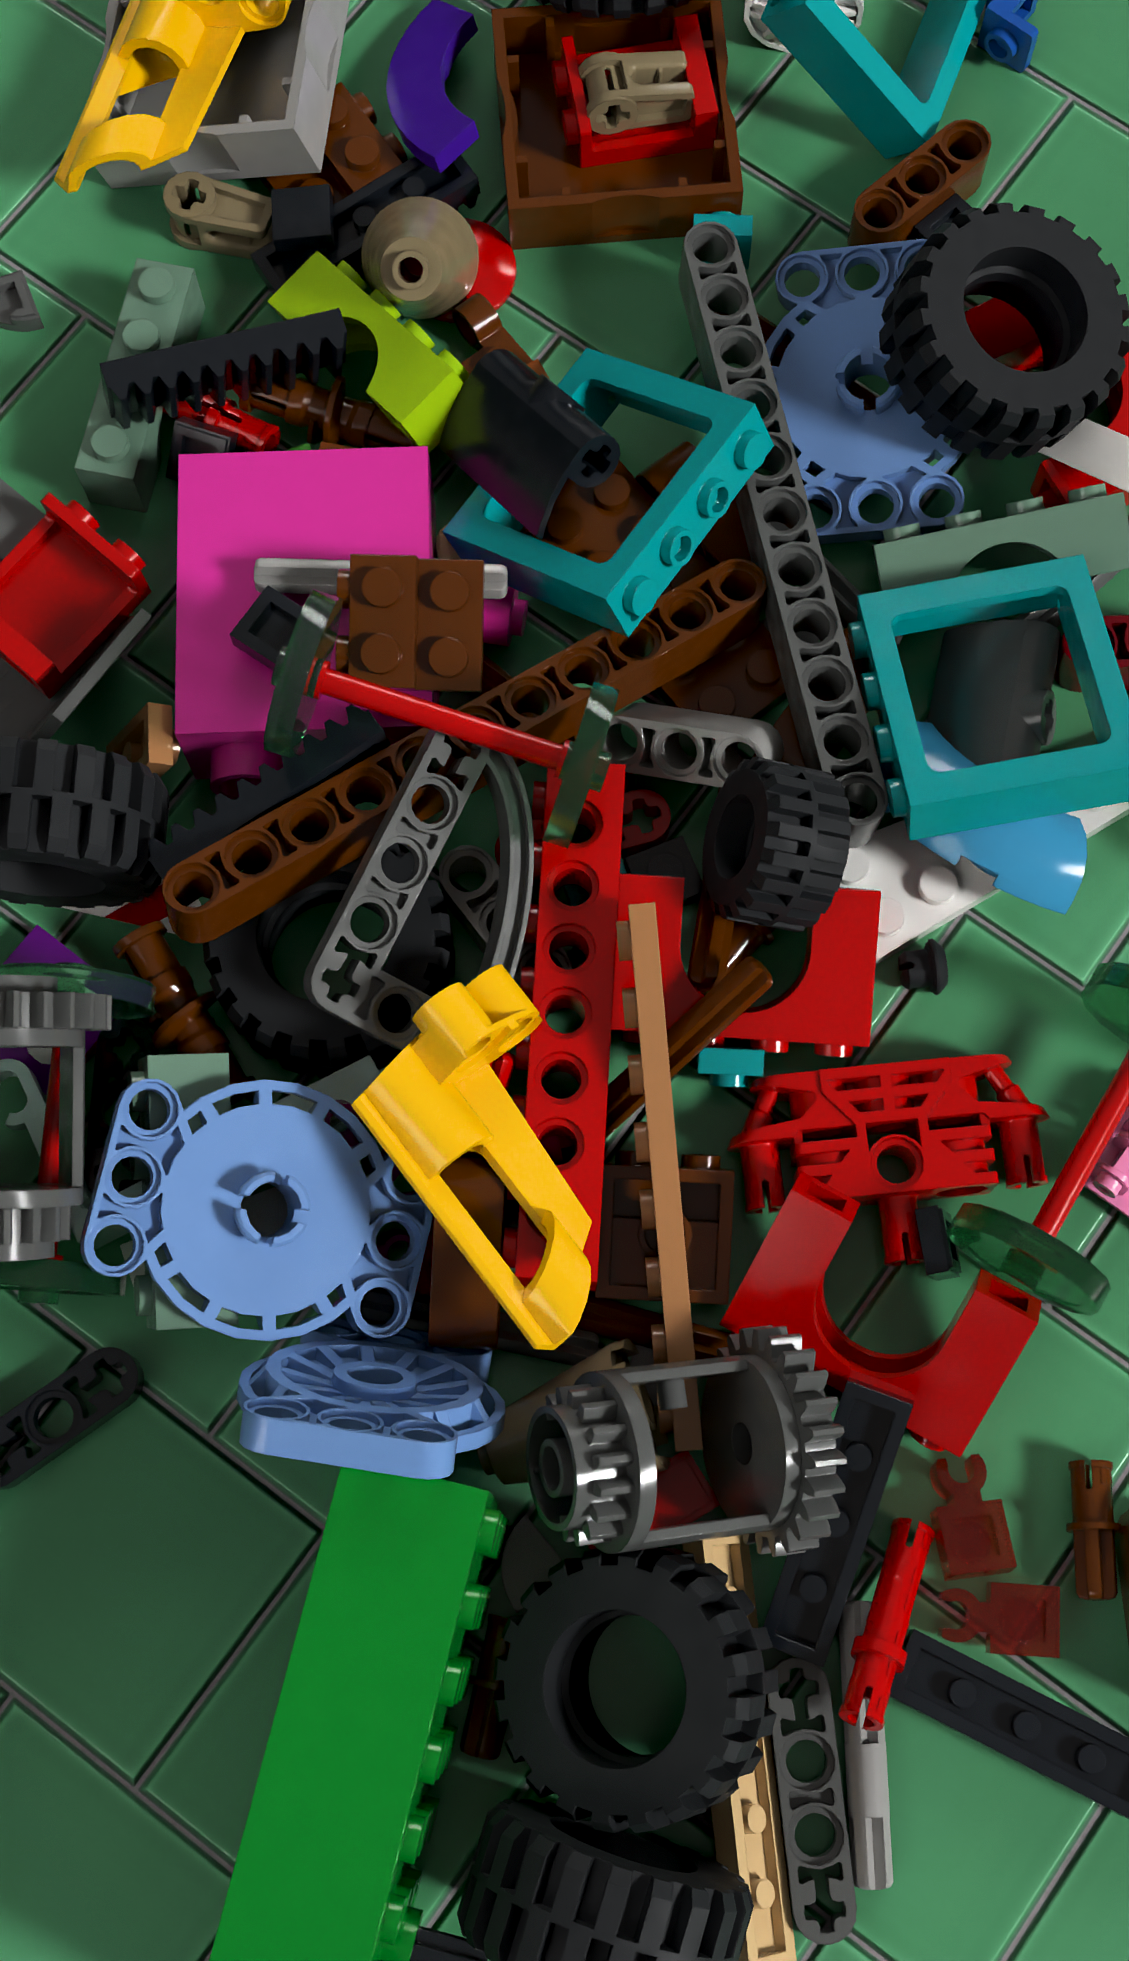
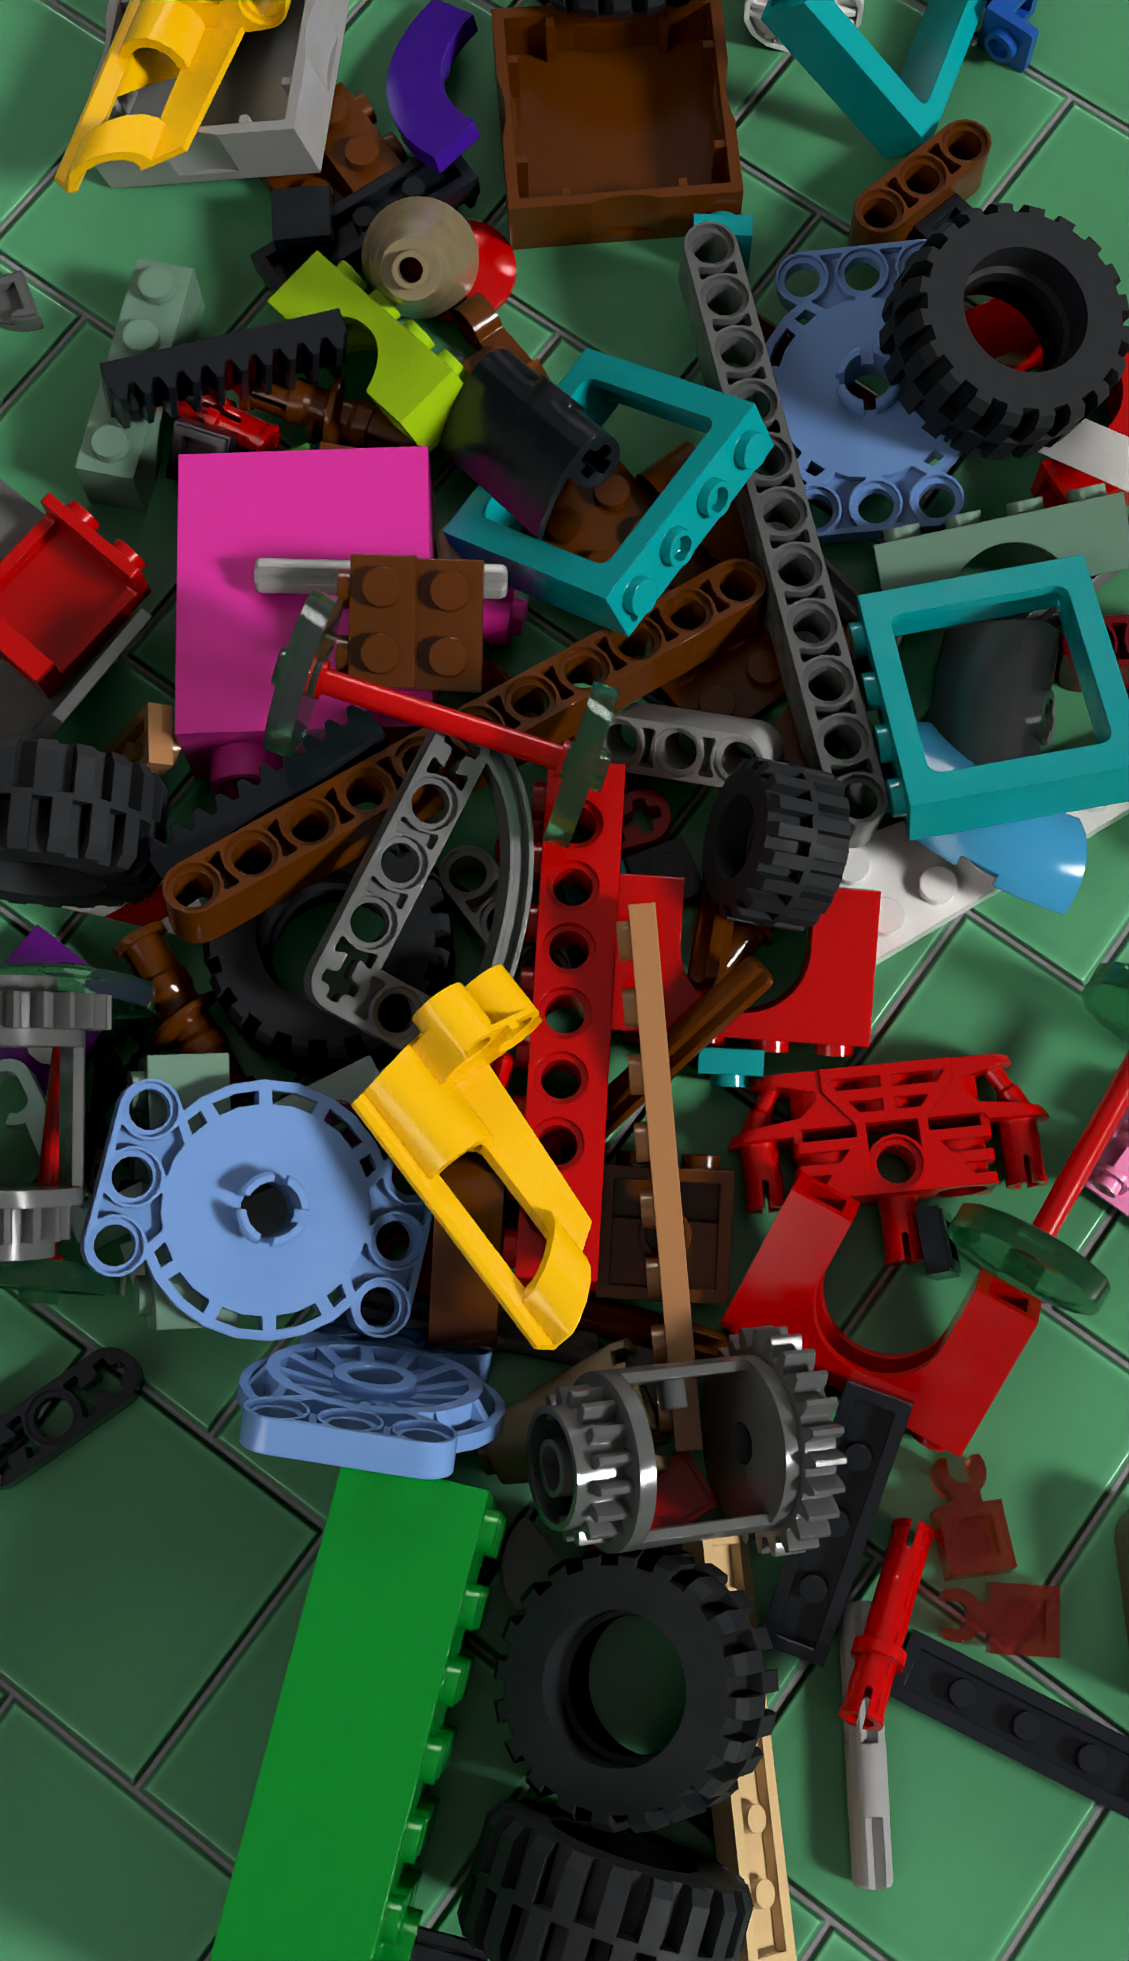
(222, 220): dark tan piece -> none
(266, 626): black plate -> none
(482, 1733): reddish brown axle -> none
(639, 90): dark tan piece -> none
(643, 142): red panel -> none
(817, 1796): dark grey beam -> none
(924, 968): black piece -> none
(1093, 1530): reddish brown axle -> none

